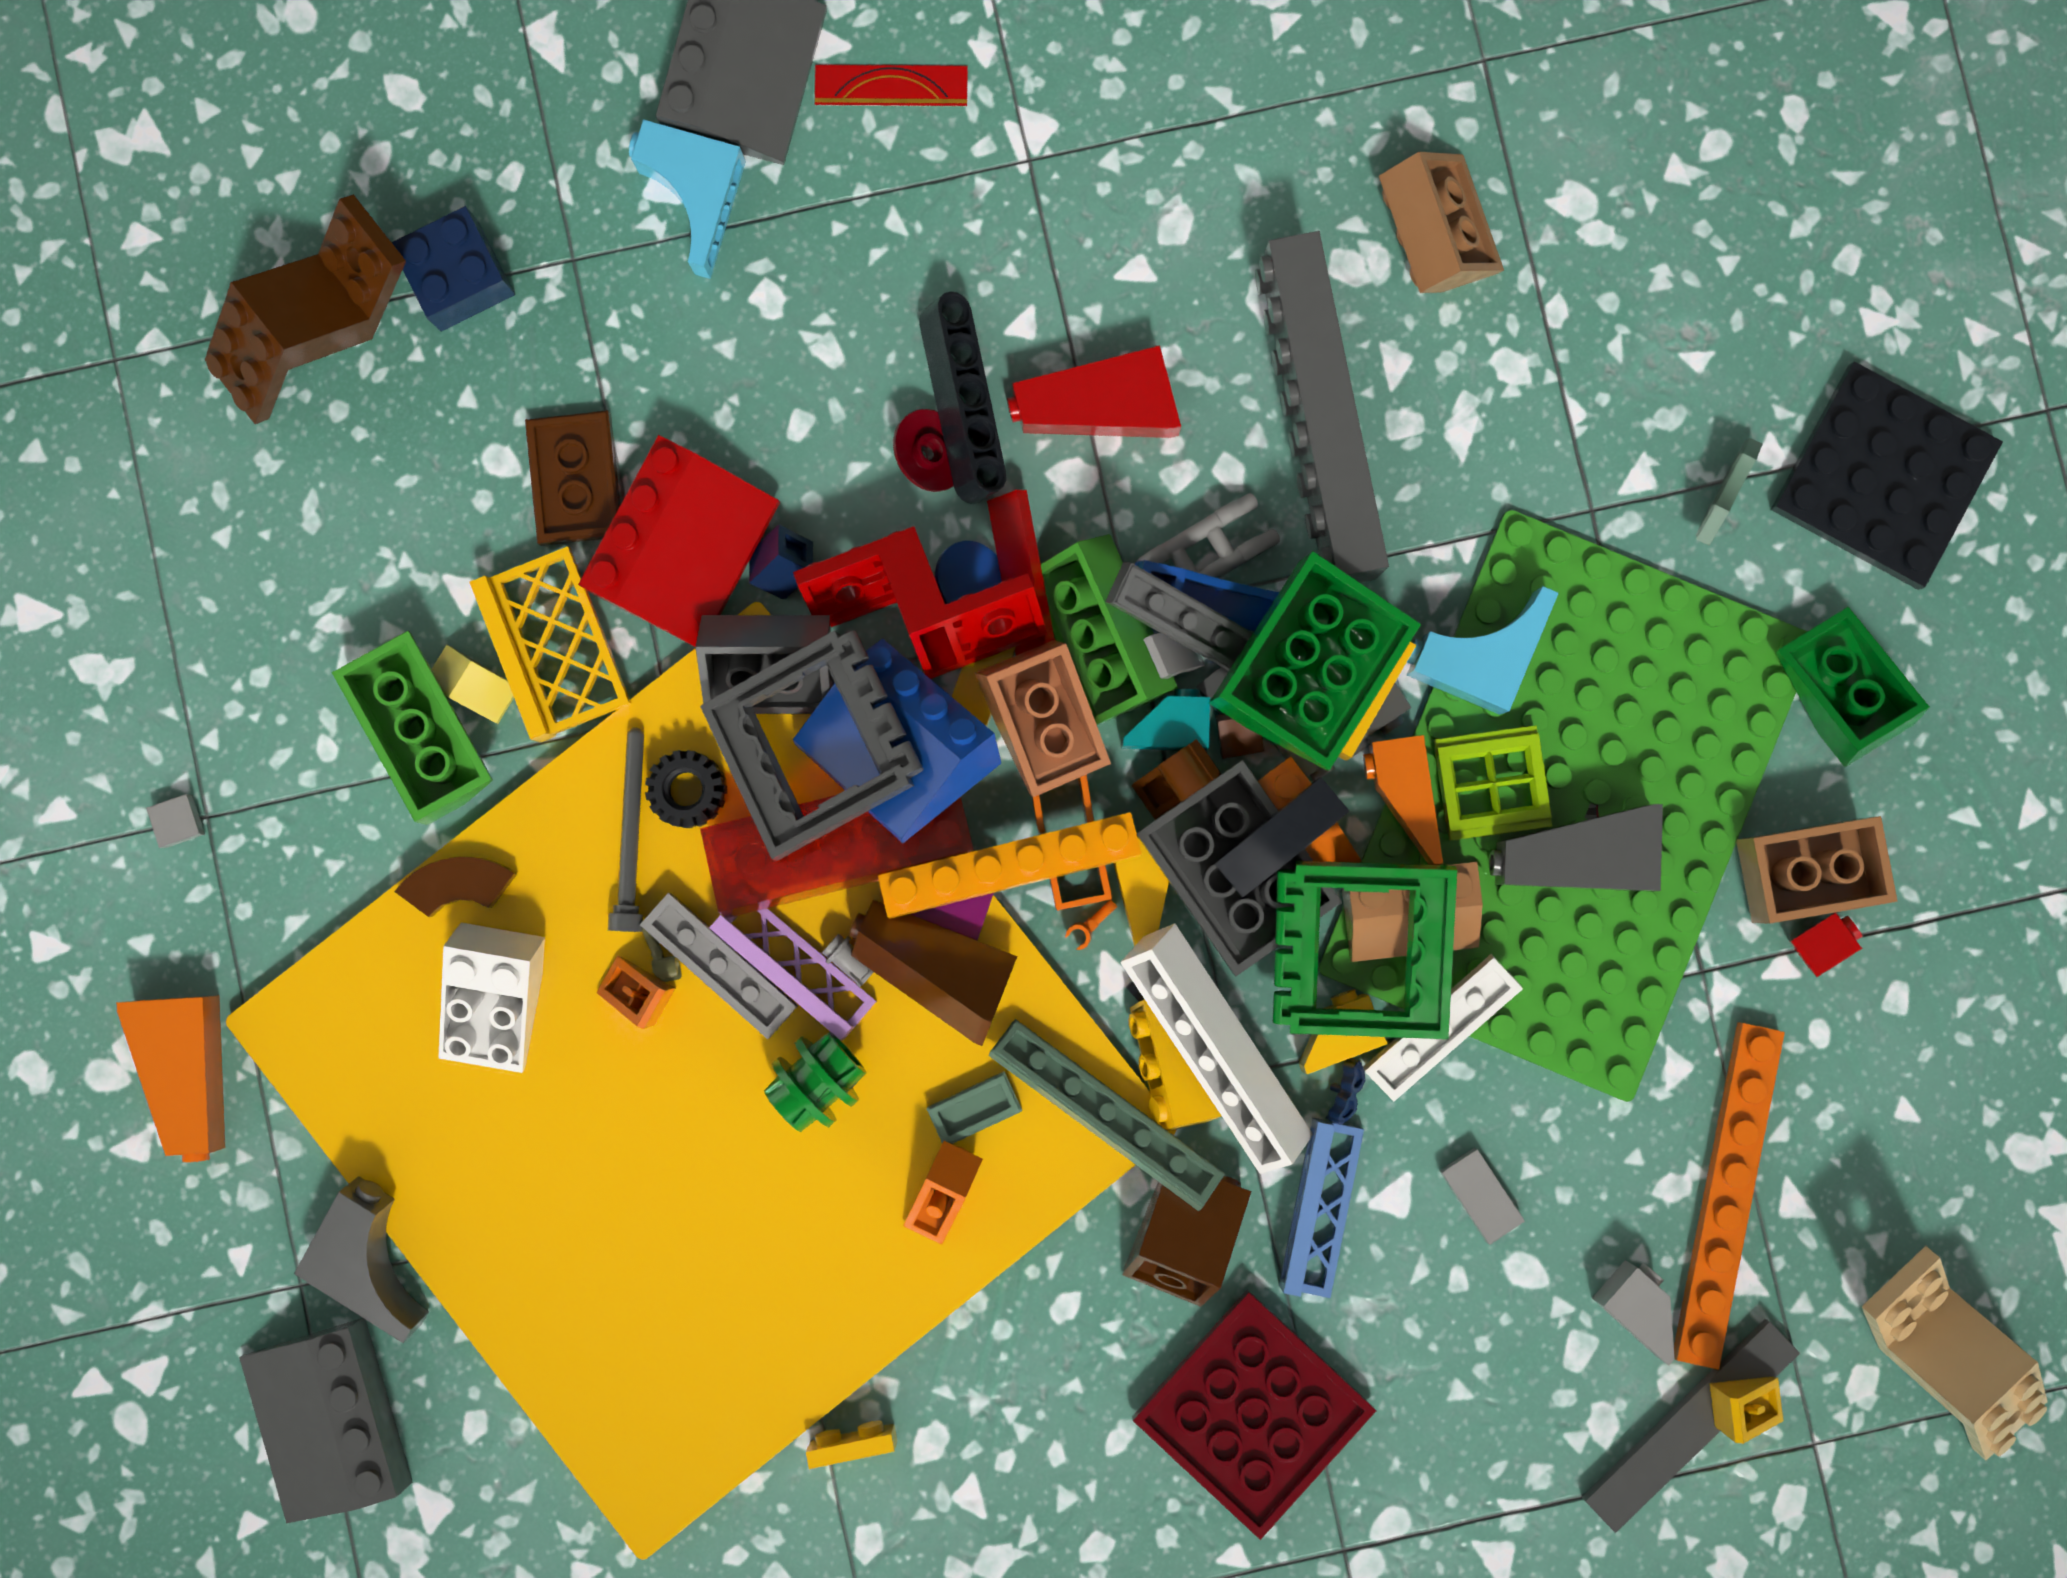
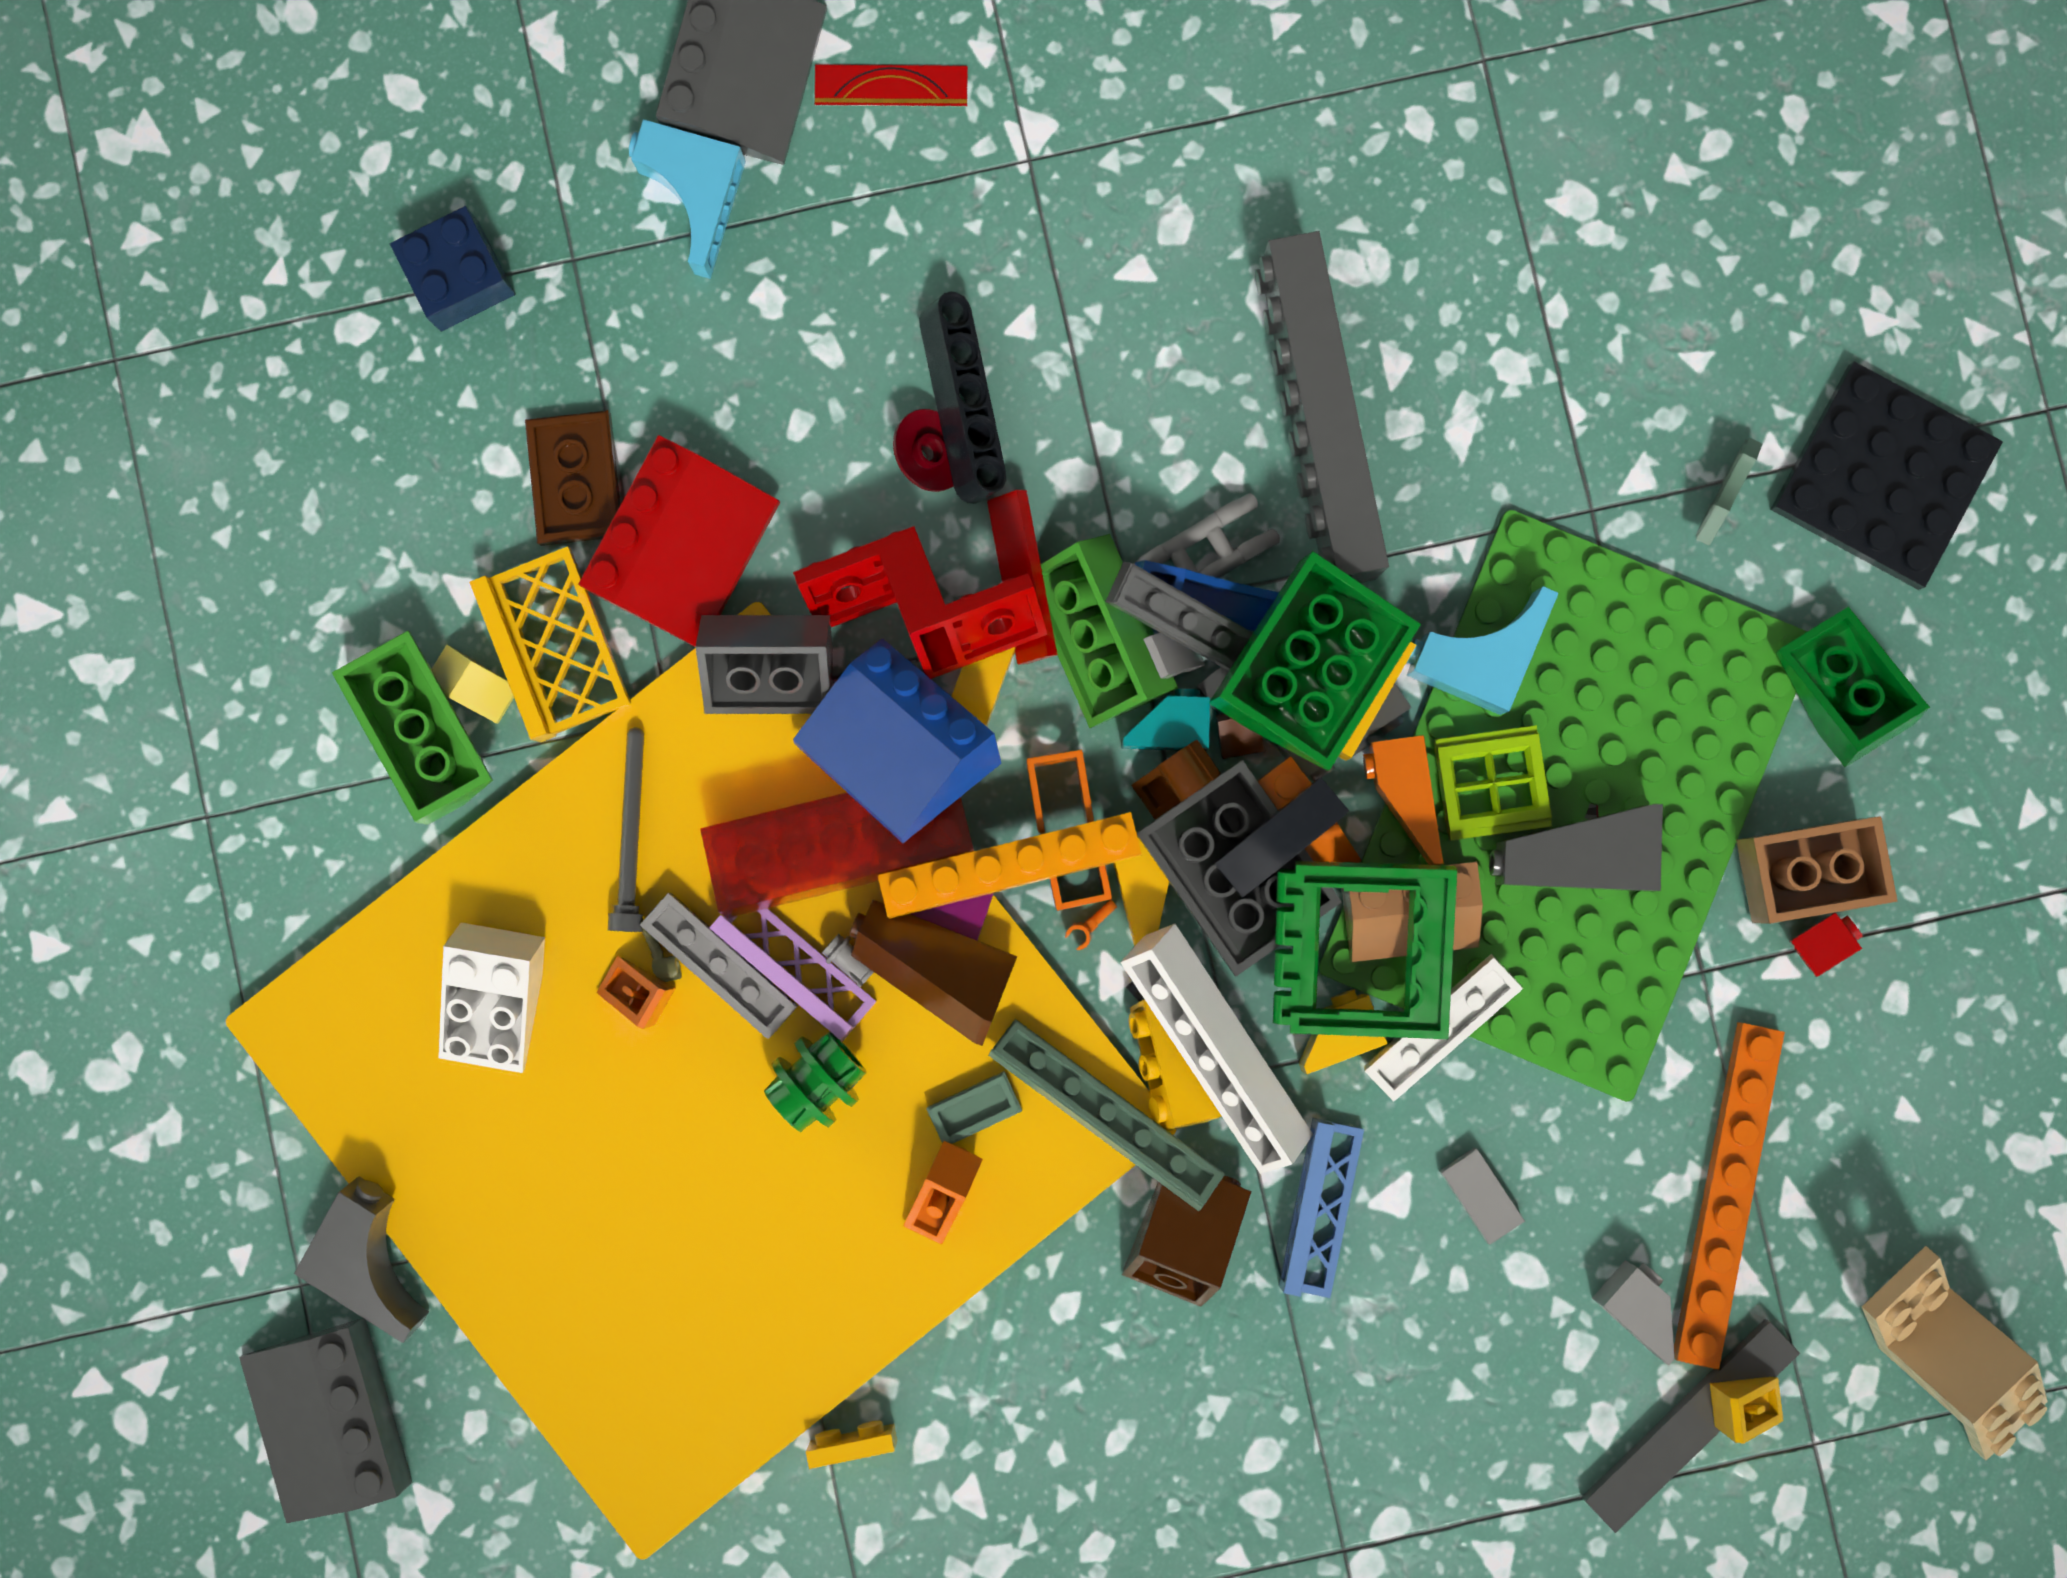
(175, 821): light grey tile -> none
(180, 1070): orange slope -> none
(304, 309): reddish brown bracket -> none
(455, 880): reddish brown tile -> none
(660, 785): black tyre -> none
(758, 770): dark grey hinge -> none
(777, 559): dark blue panel -> none
(966, 569): blue piece -> none
(1044, 717): nougat slope -> none
(1102, 398): red slope -> none
(1253, 1414): dark red plate -> none
(1346, 1100): dark blue piece -> none
(1440, 221): medium nougat slope -> none

